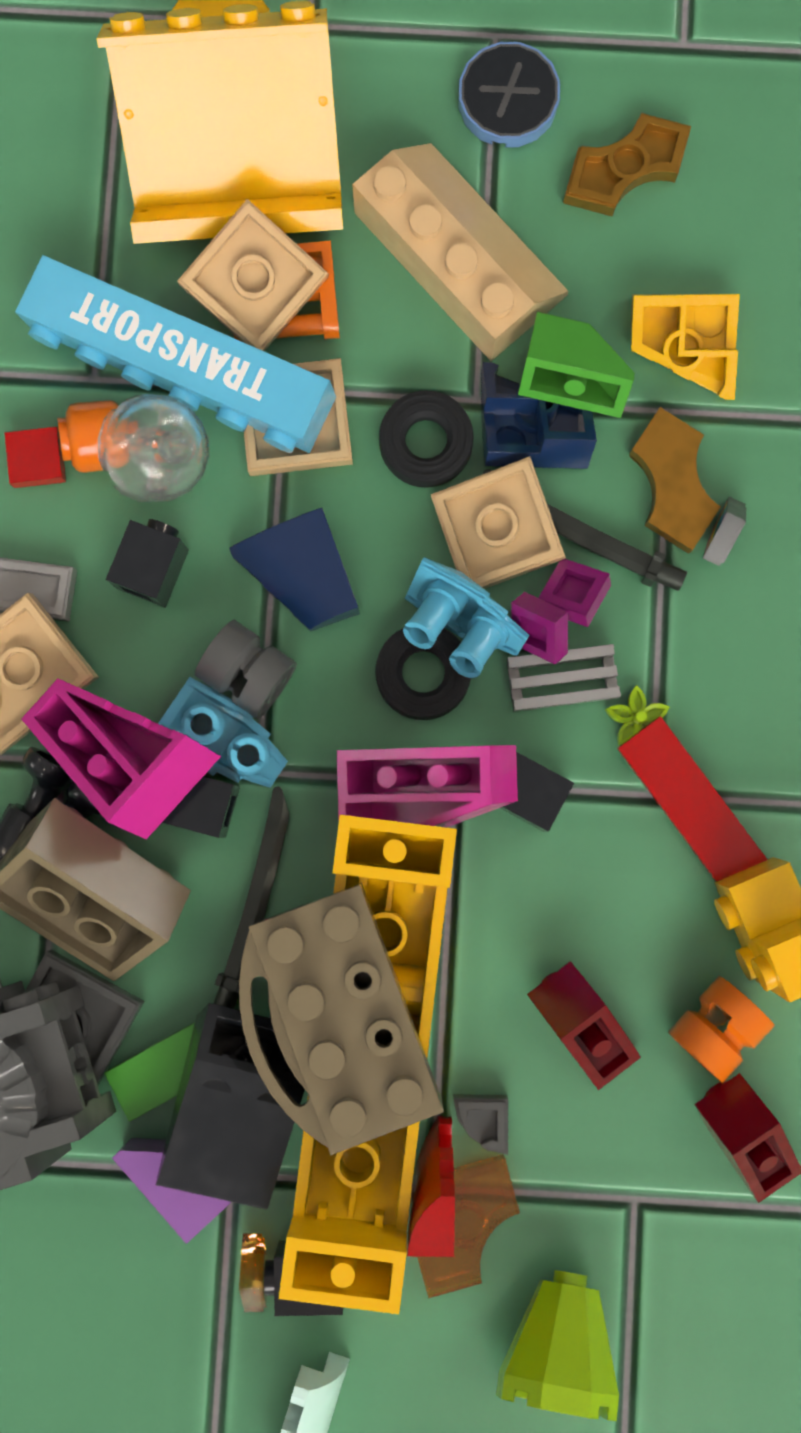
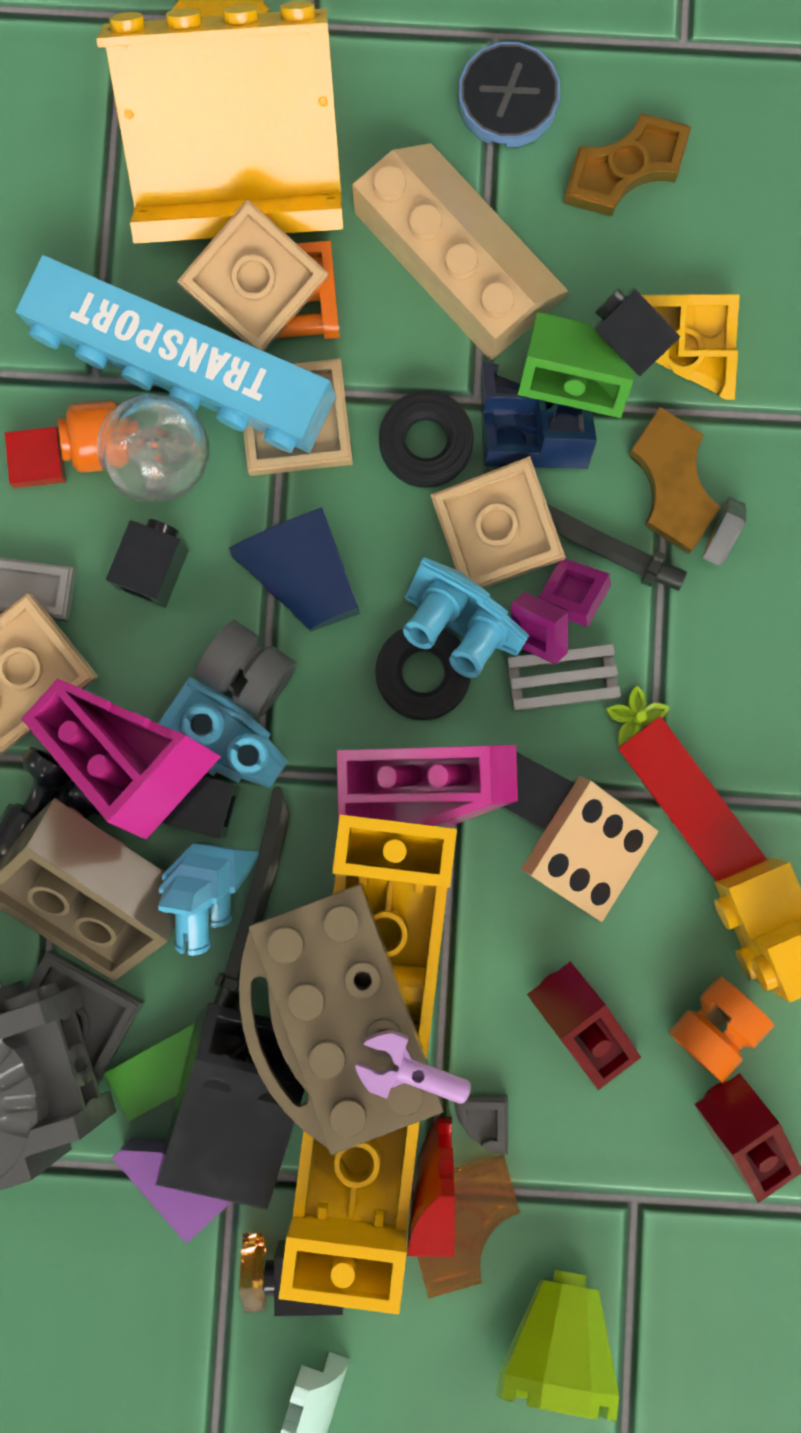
(200, 886): none -> medium azure connector
(408, 1071): none -> lavender bar
(590, 849): none -> tan tile
(634, 329): none -> black brick

